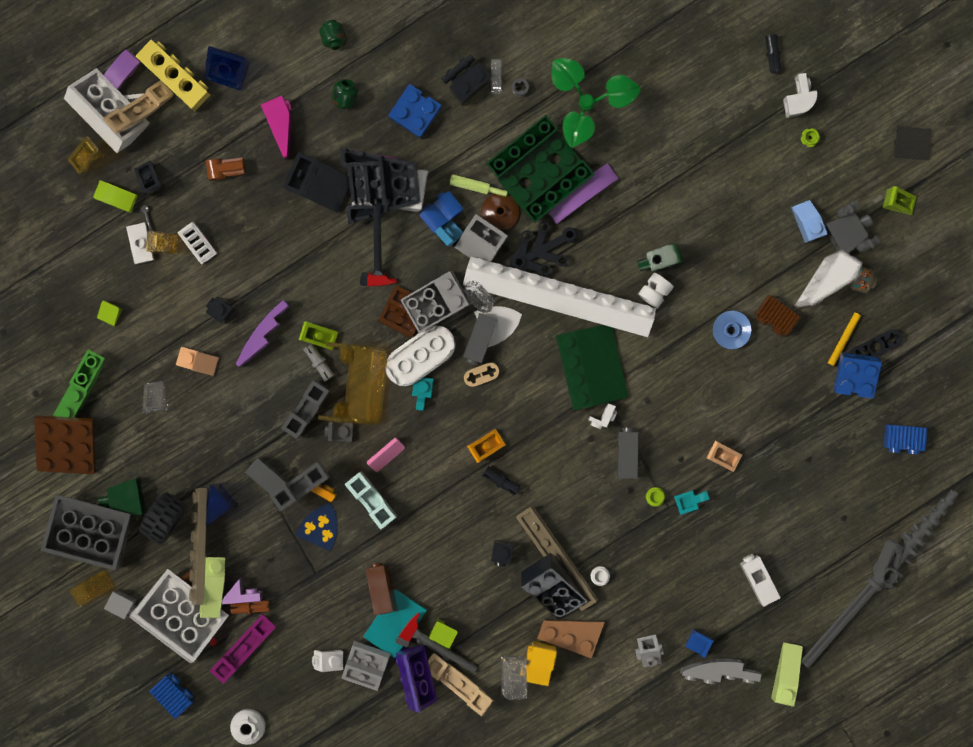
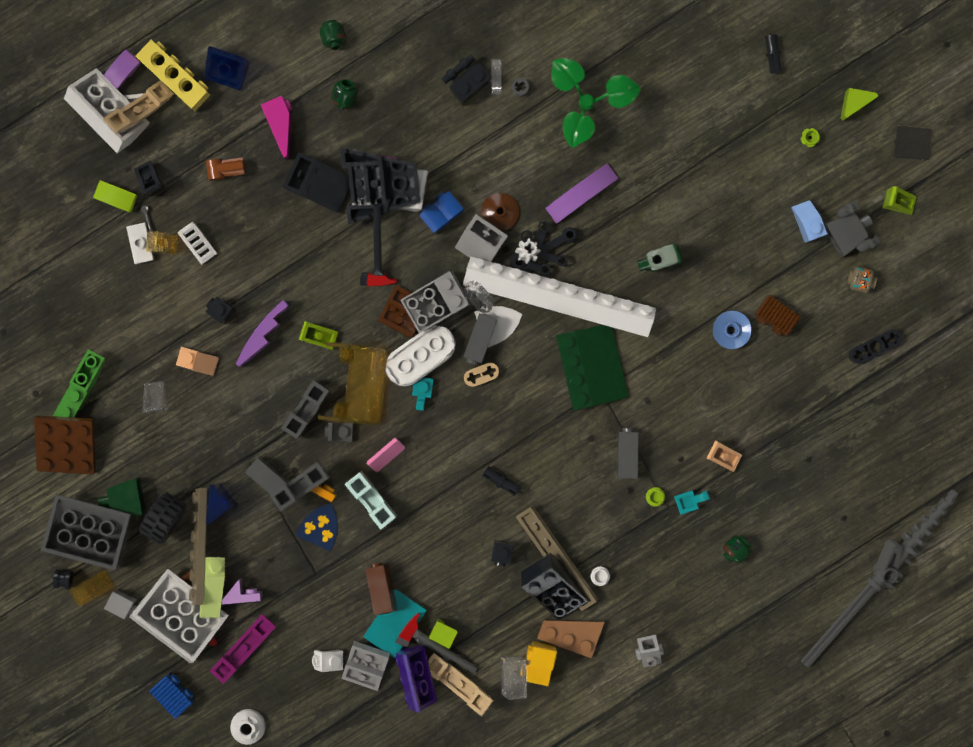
(63, 579): none -> black wheel
(84, 155): clear yellow slope -> none
(109, 313): lime slope -> none
(250, 607): dark orange axle -> none
(319, 362): light grey pin -> none
(415, 111): blue piece -> none
(449, 233): dark azure bracket -> none
(475, 185): yellowish green axle -> none
(486, 445): light orange slope -> none
(529, 159): dark green slope -> none
(532, 249): none -> white gear
(608, 415): white bracket -> none
(655, 290): white wheel -> none
(699, 643): blue panel -> none
(713, 669): light grey slope -> none
(737, 549): none -> dark green head
(759, 579): white brick -> none
(787, 674): yellowish green slope -> none
(803, 101): white brick -> none
(831, 274): white slope -> none
(844, 339): yellow bar -> none
(855, 100): none -> lime slope
(857, 375): blue piece -> none
(906, 438): blue brick -> none

